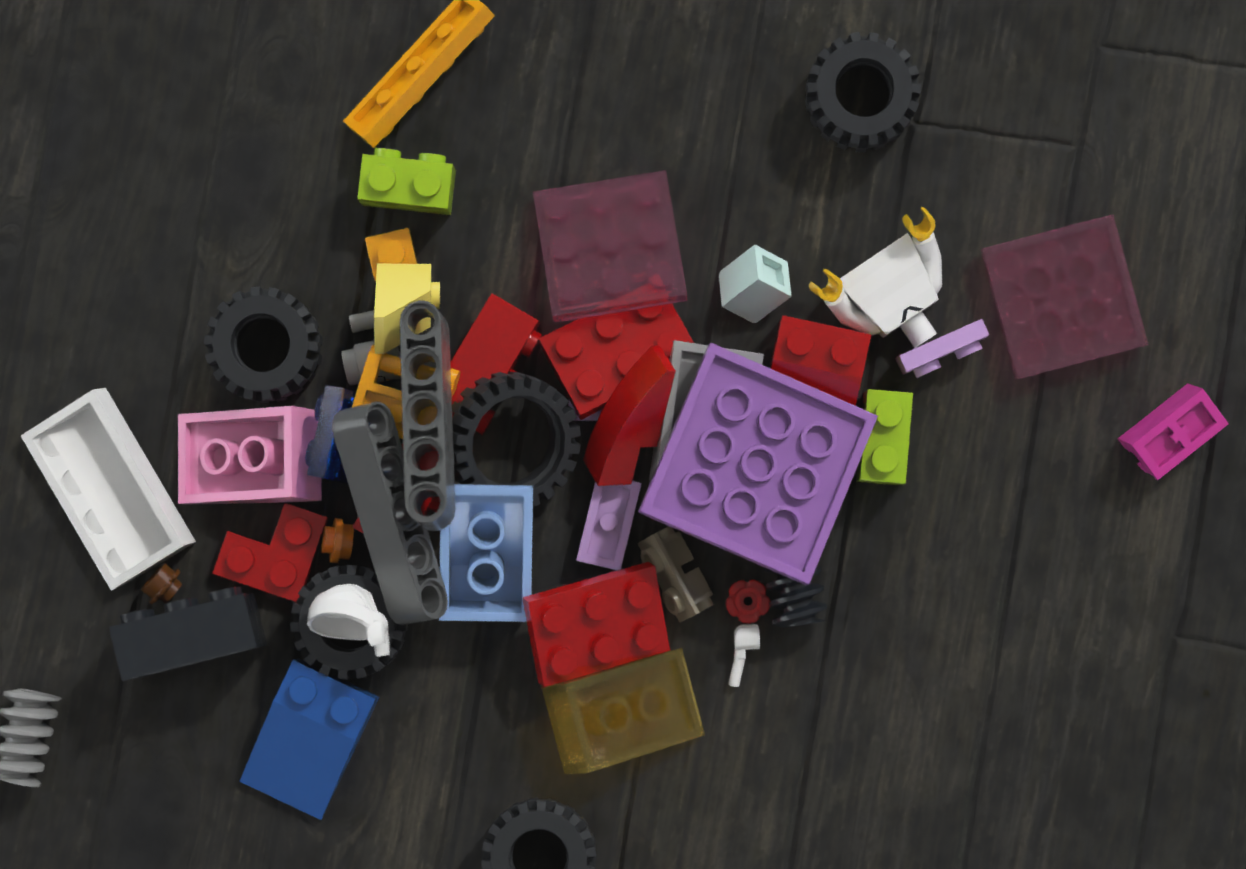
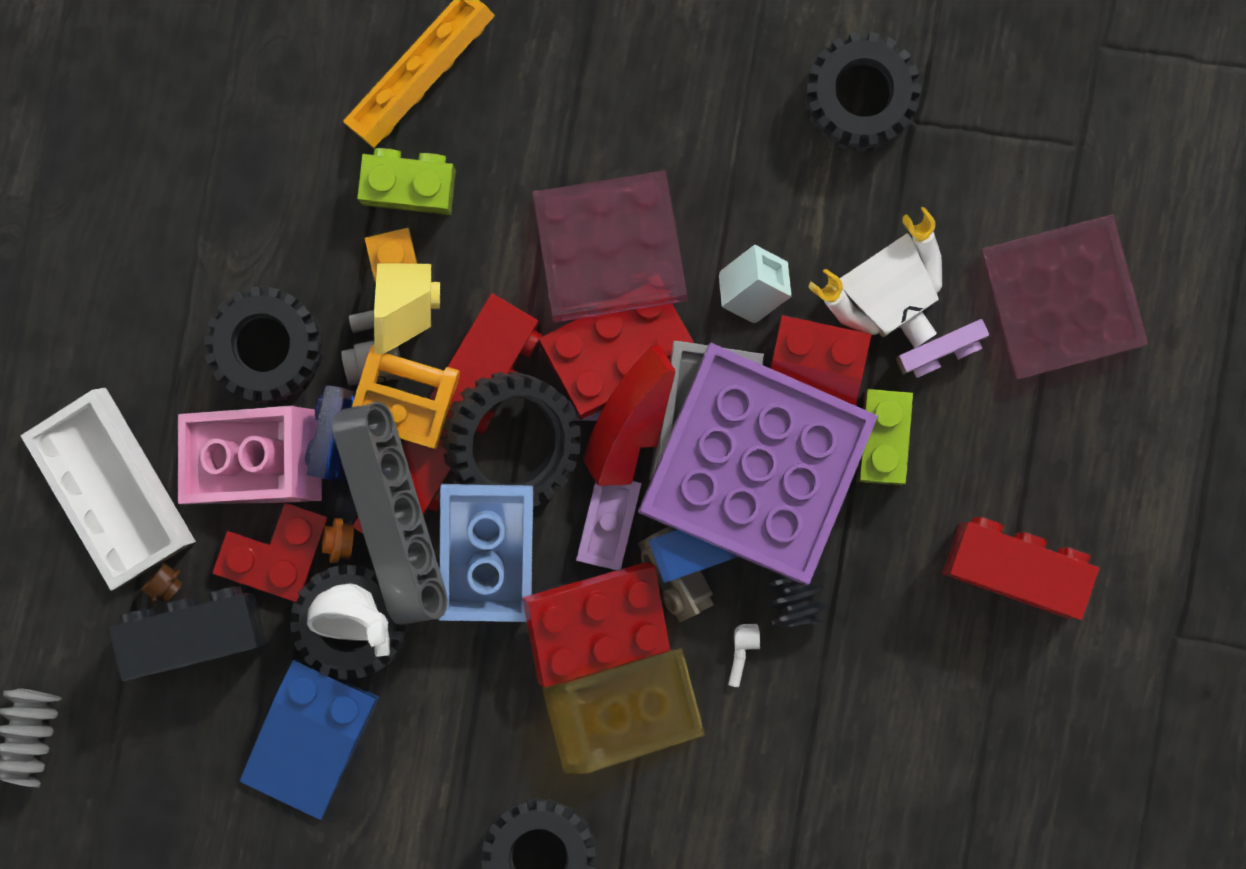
(415, 397): dark grey beam -> none
(683, 554): none -> blue slope
(735, 602): red plate -> none
(1021, 568): none -> red piece
(1173, 430): dark pink hinge -> none

